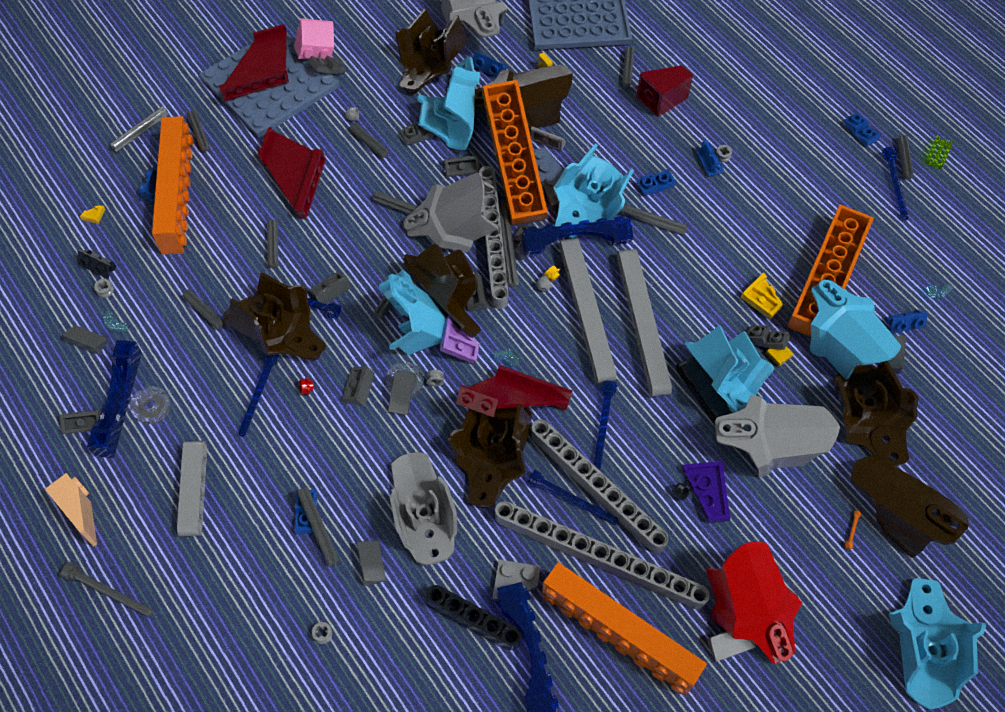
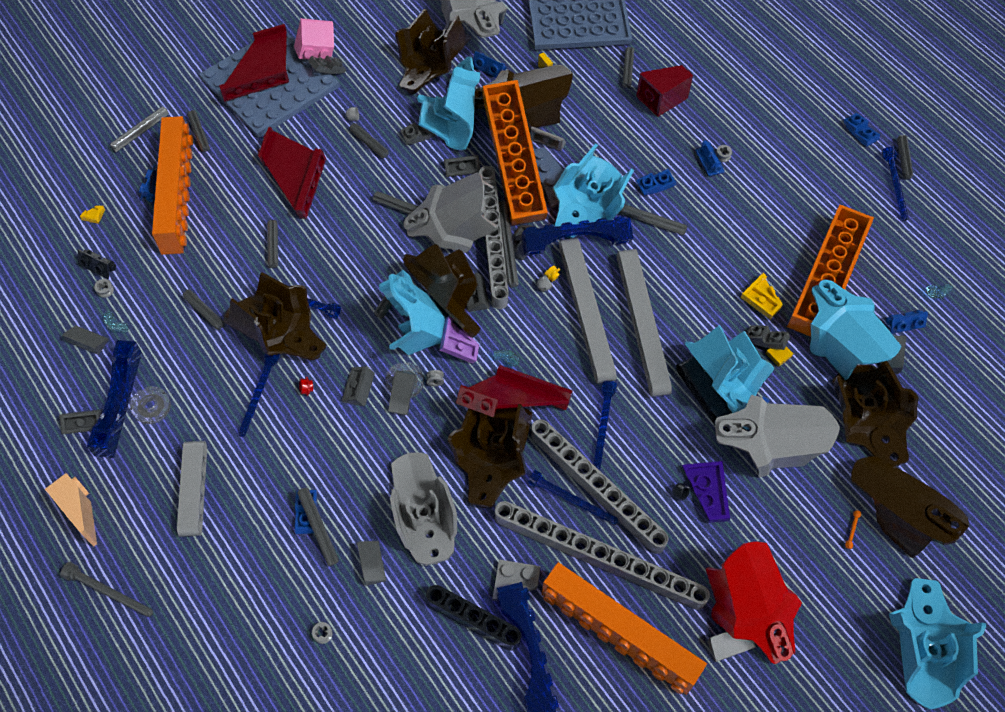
(330, 288): dark grey slope -> none
(942, 143): clear neon green tile -> none

